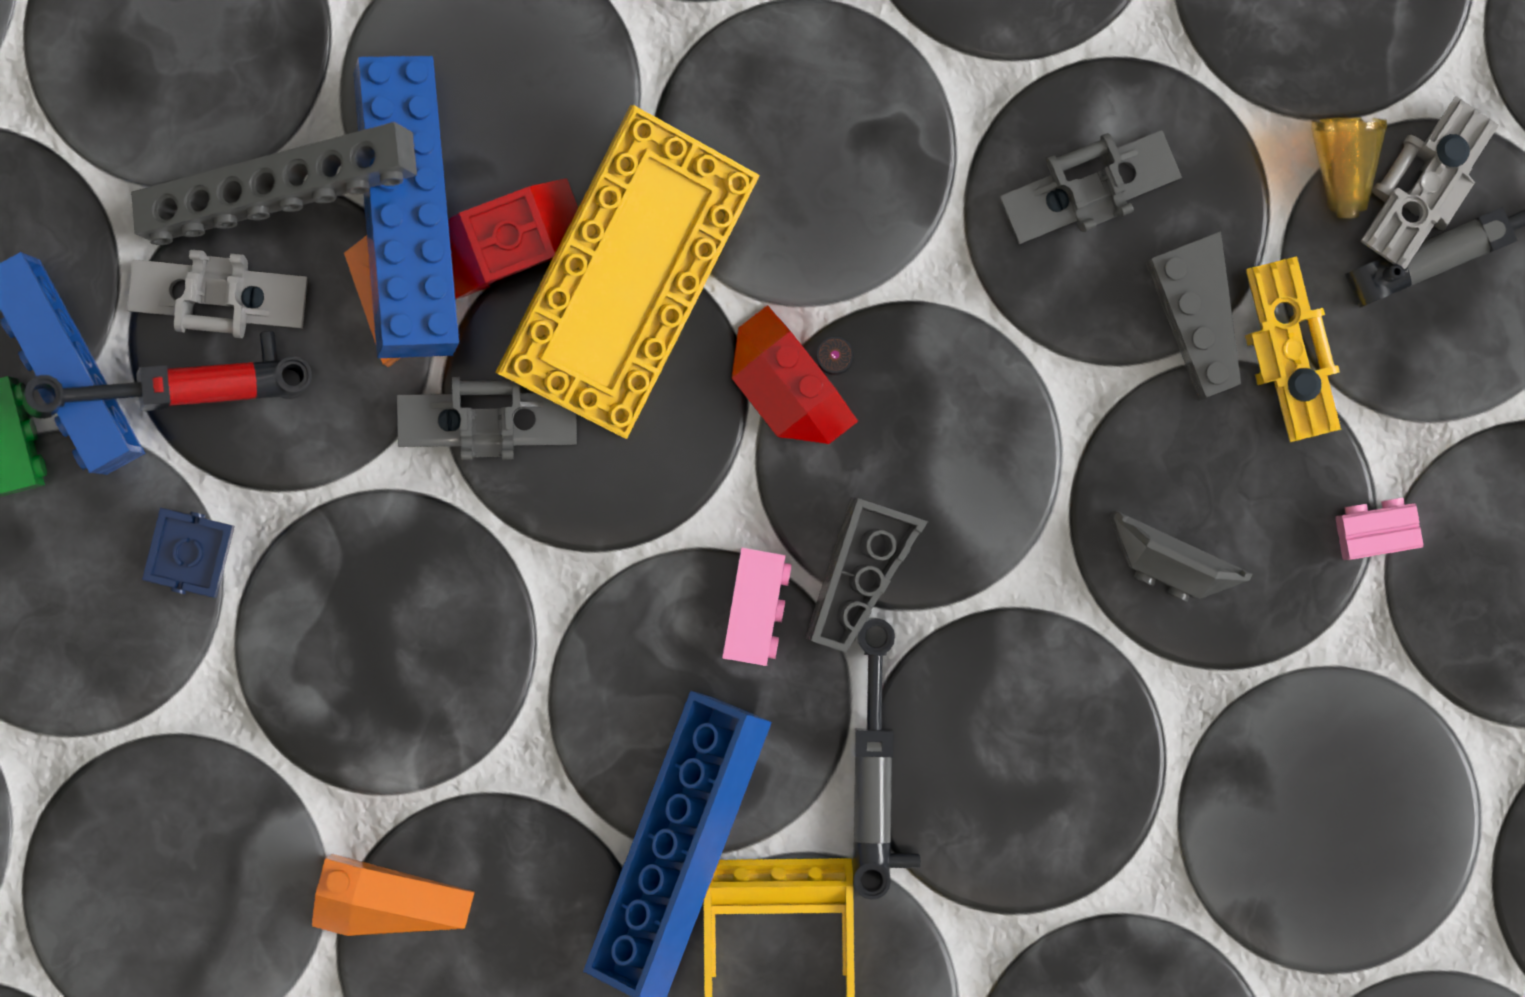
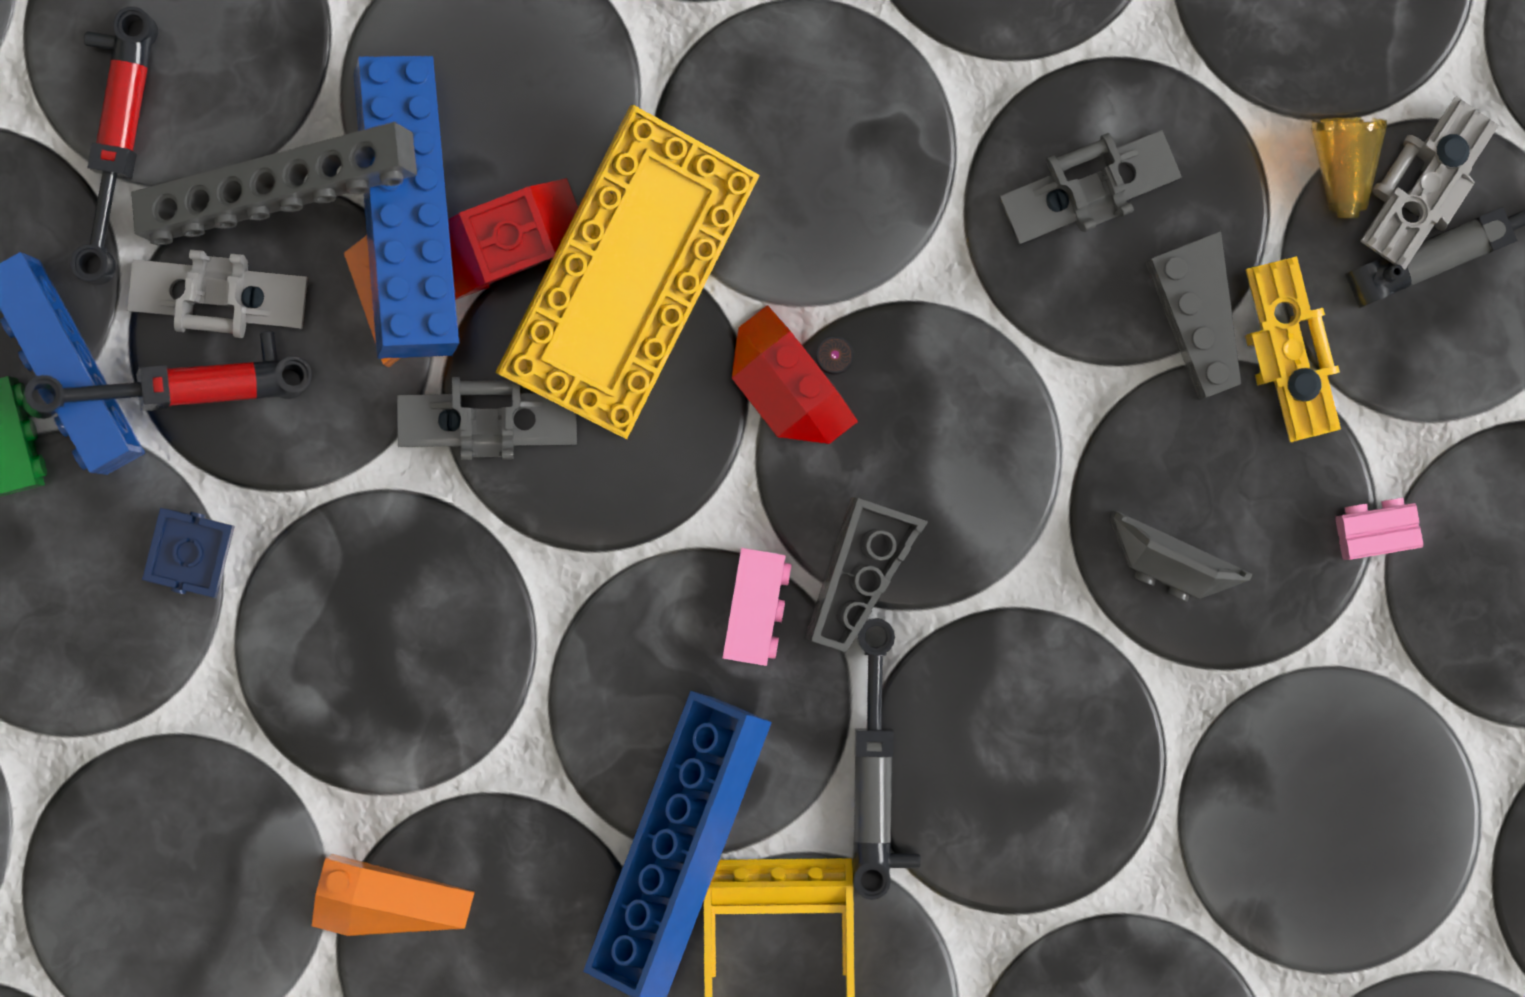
(113, 150): none -> black piece

